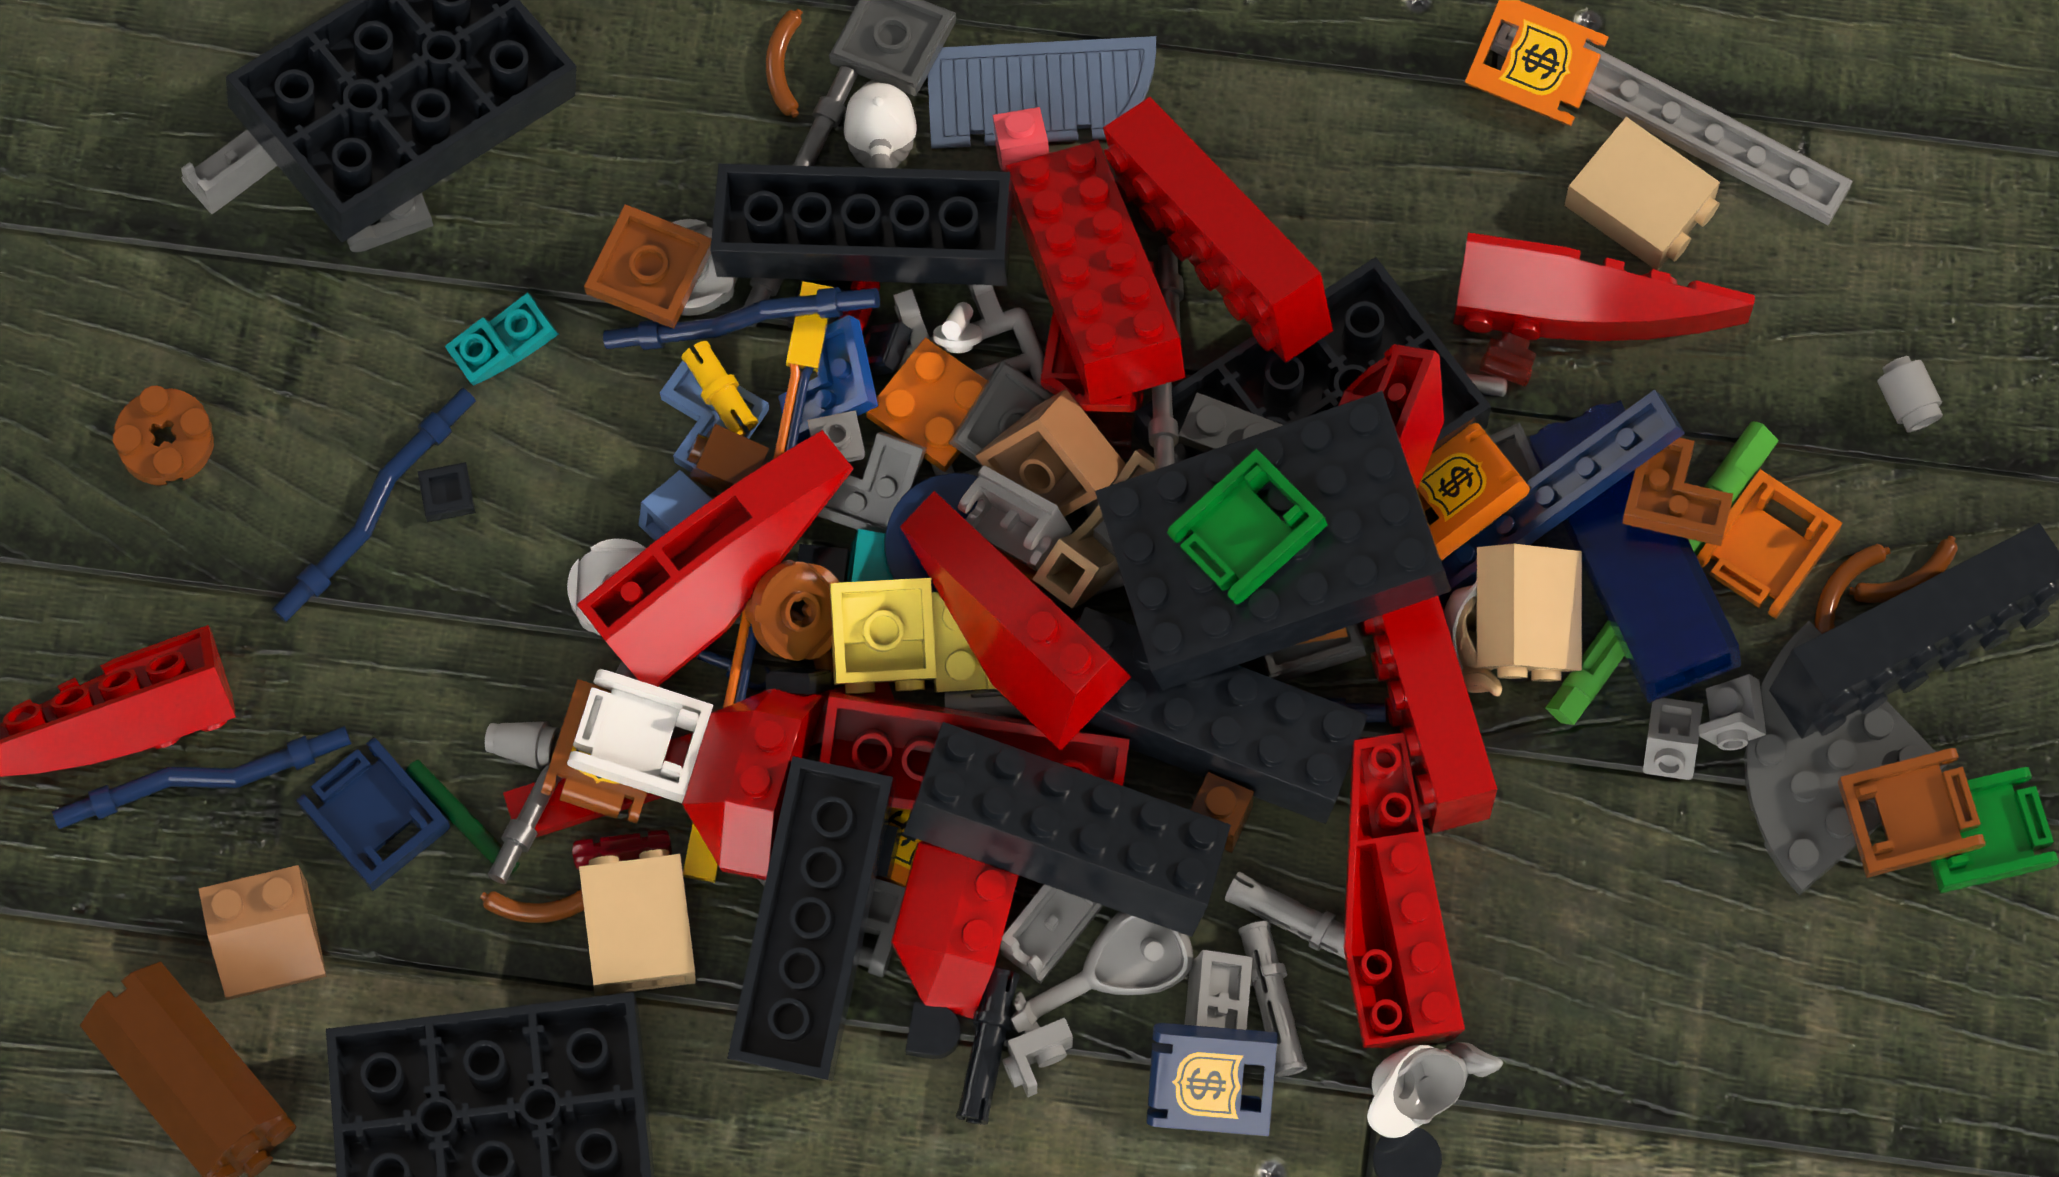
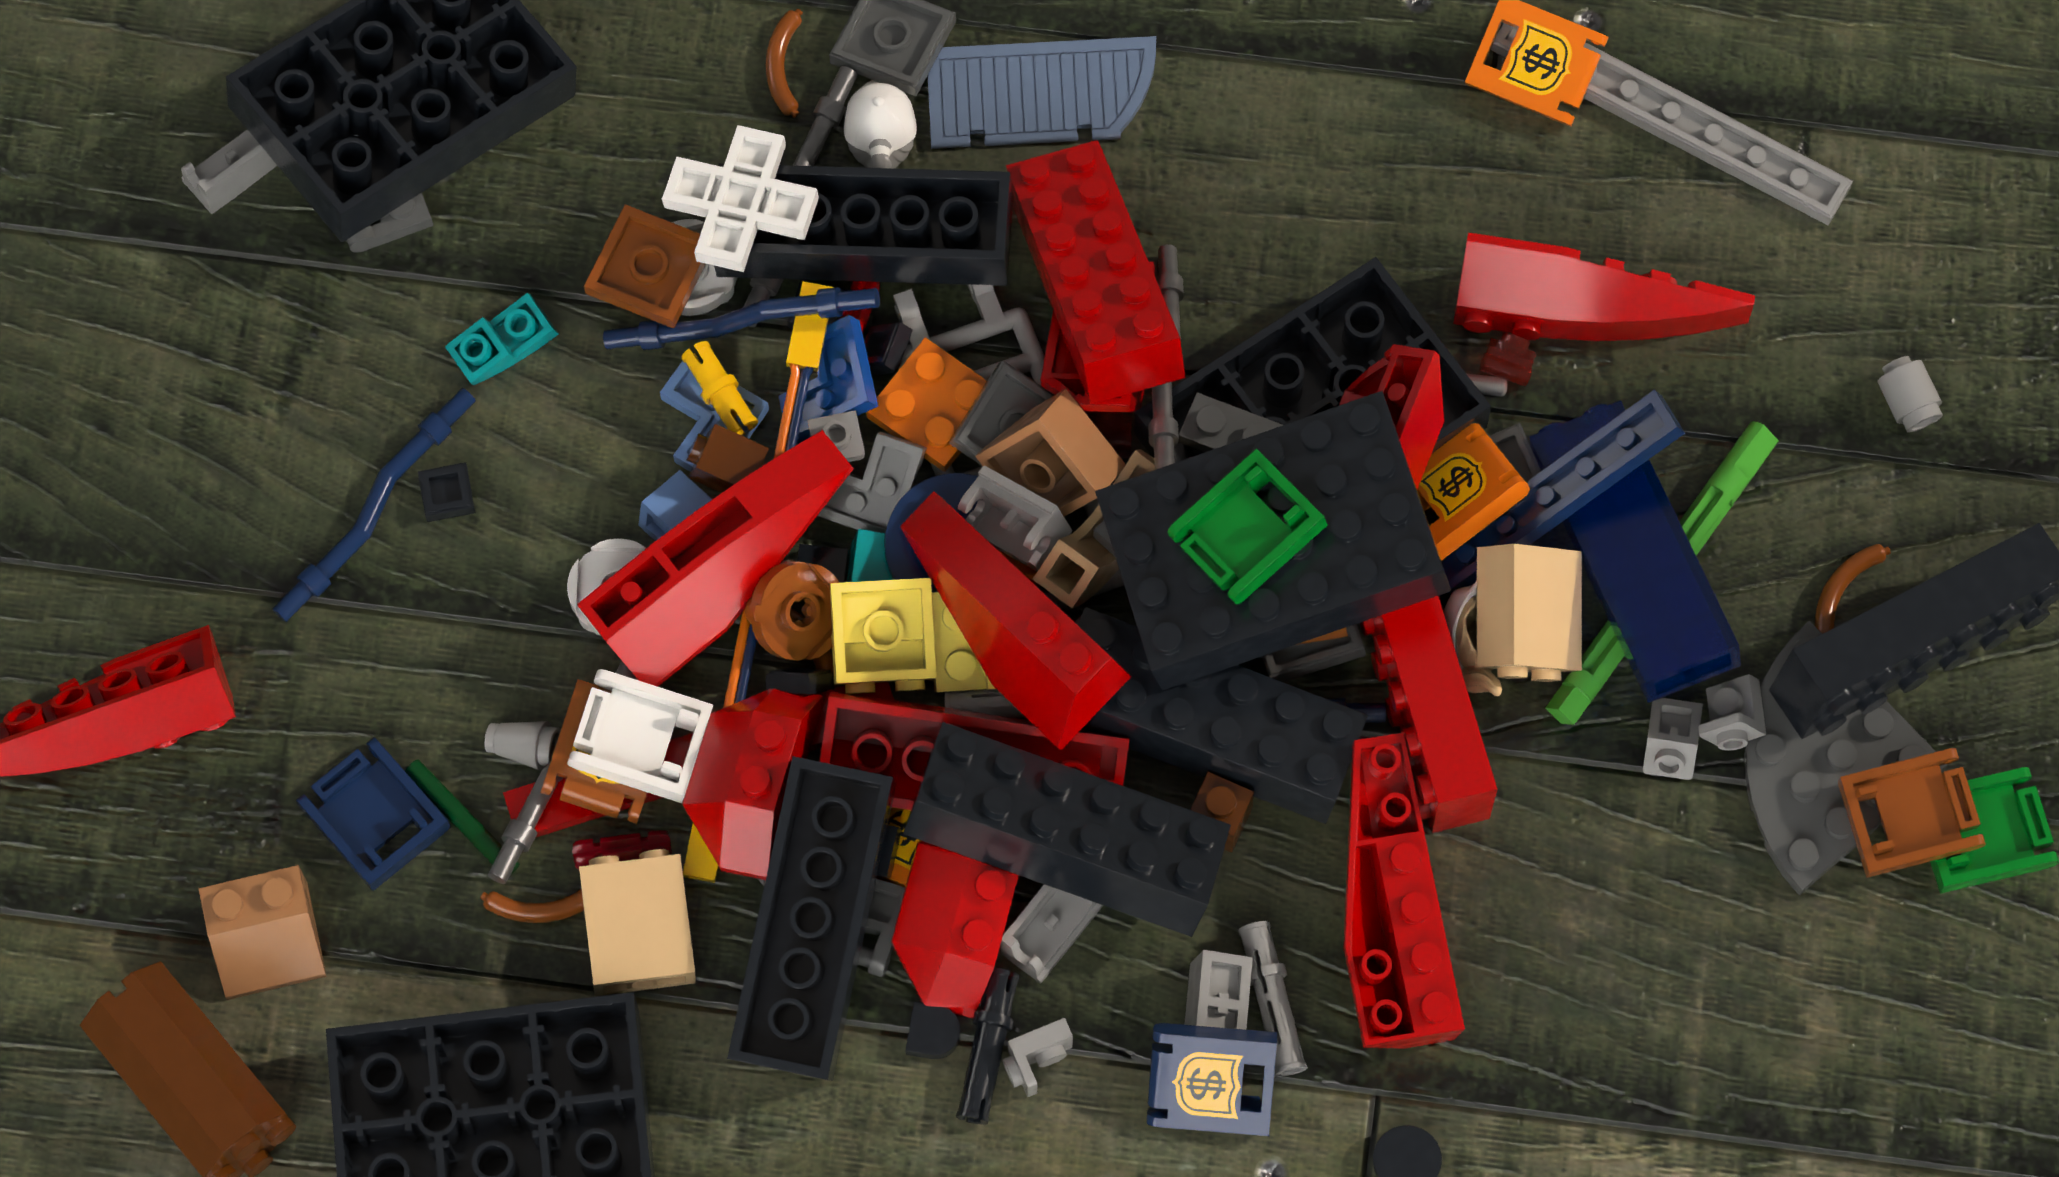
(105, 801): dark blue bar -> none
(170, 461): dark orange plate -> none
(726, 663): dark blue hand -> none
(740, 198): none -> white plate
(957, 332): white plate -> none
(1019, 136): coral brick -> none
(1124, 960): light grey piece -> none
(1217, 230): red brick -> none
(1288, 914): light grey pin -> none
(1422, 1083): light grey hair -> none
(1643, 194): tan brick -> none
(1668, 505): dark orange plate -> none
(1763, 554): orange container -> none
(1885, 591): dark orange piece -> none

